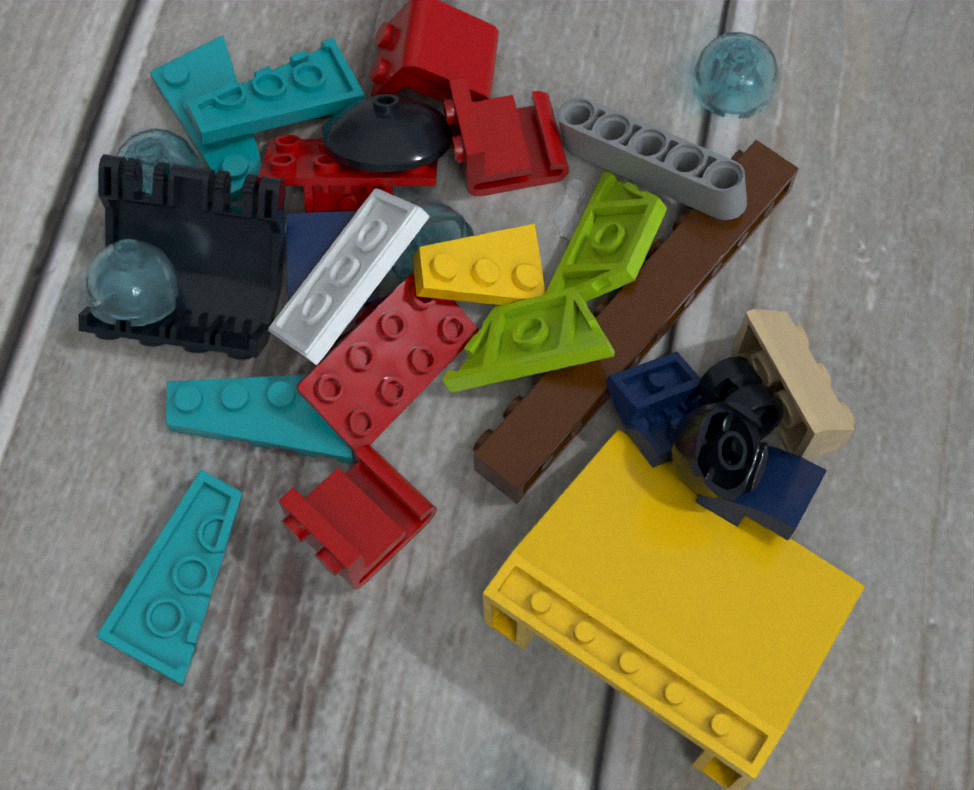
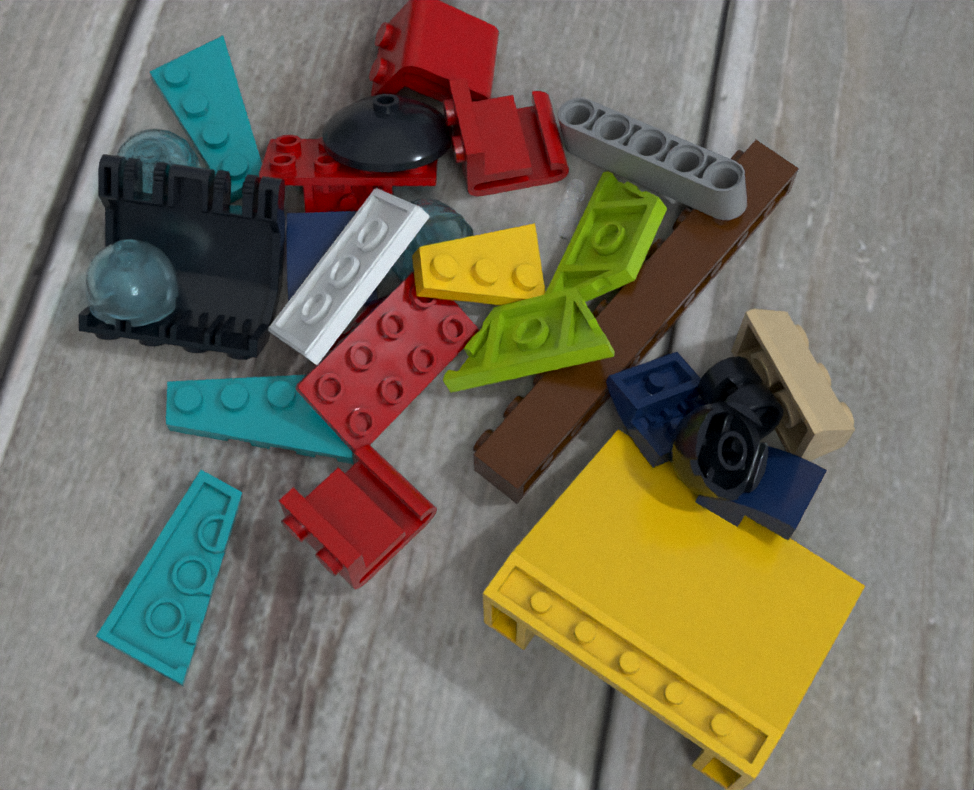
(292, 93): teal wing -> none
(735, 75): clear light blue cylinder -> none

